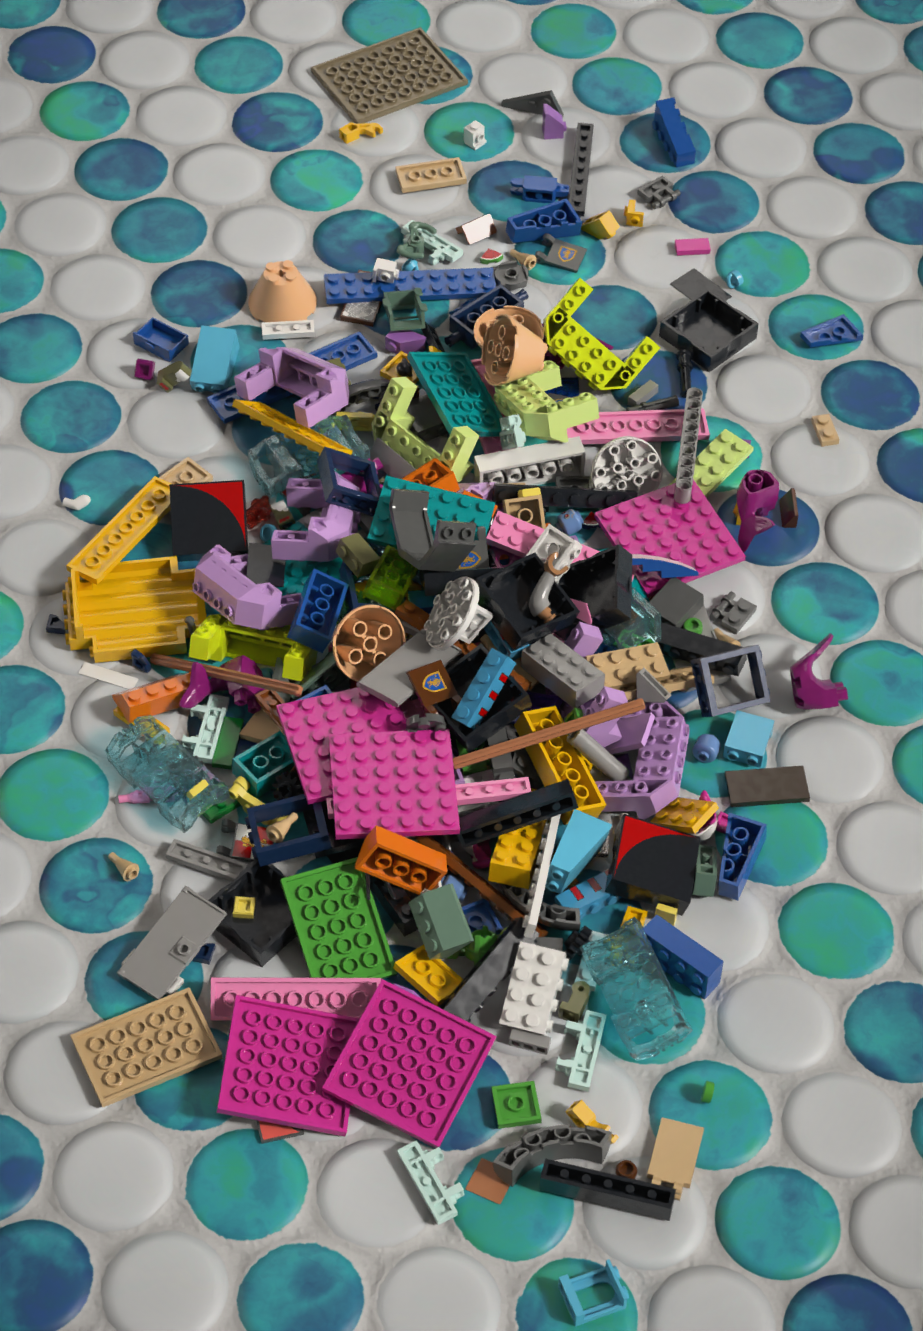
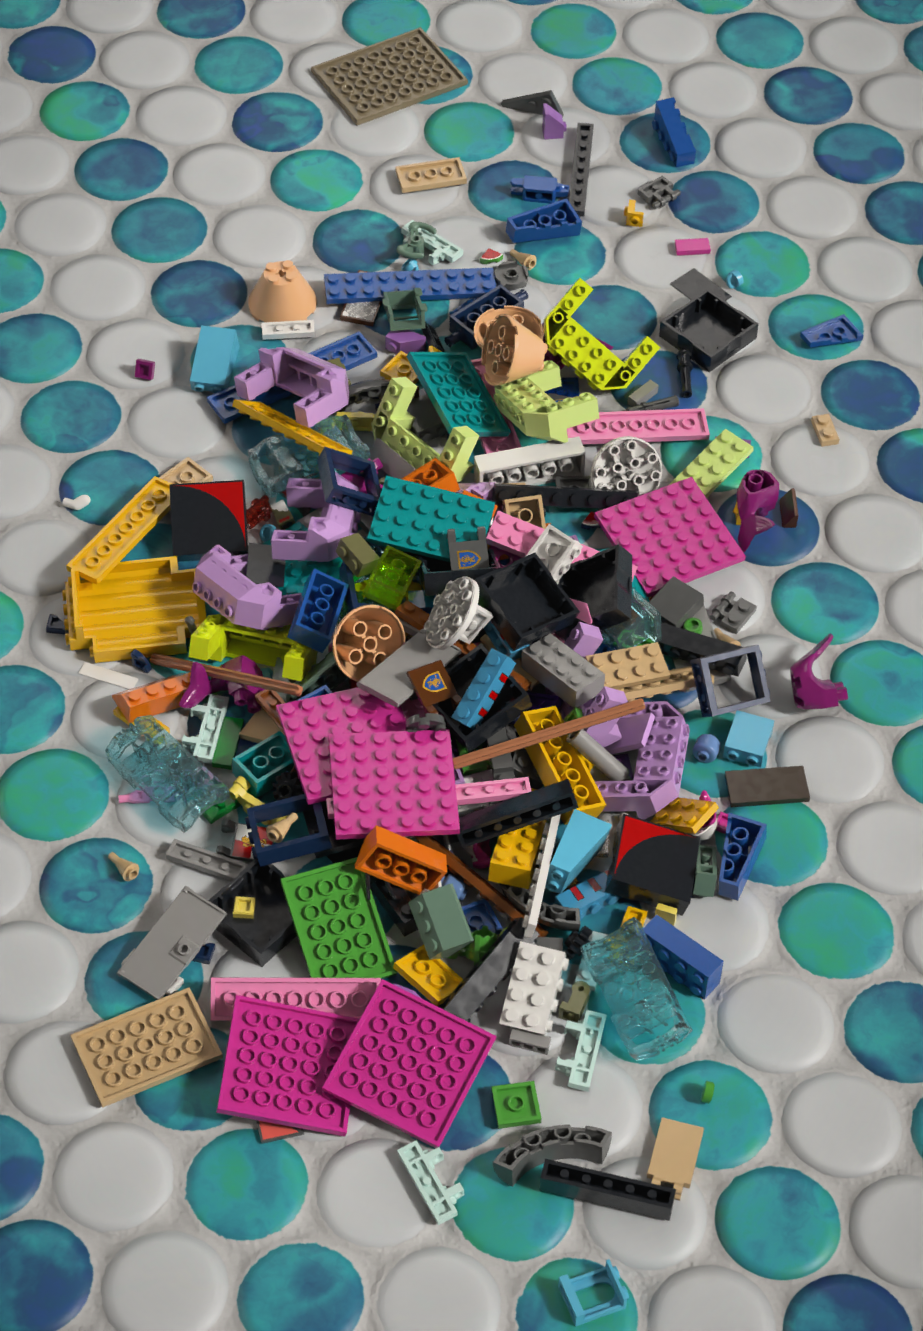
(160, 339): blue container -> none
(173, 375): olive leg -> none
(198, 788): light yellow tile -> none
(352, 131): yellow piece -> none
(385, 271): white brick -> none
(404, 368): black piece -> none
(414, 535): dark grey panel -> none
(474, 135): white brick -> none
(477, 229): panel -> none
(487, 1183): nougat sticker -> none
(511, 433): light aqua hinge -> none
(529, 492): light yellow tile -> none
(539, 599): light grey piece -> none
(561, 254): dark grey flag -> none
(569, 522): medium blue head -> none
(584, 1116): yellow piece -> none
(601, 225): yellow slope -> none
(626, 1169): reddish brown plate -> none
(649, 688): light grey slope -> none
(665, 567): blue slope -> none
(688, 445): light grey beam -> none

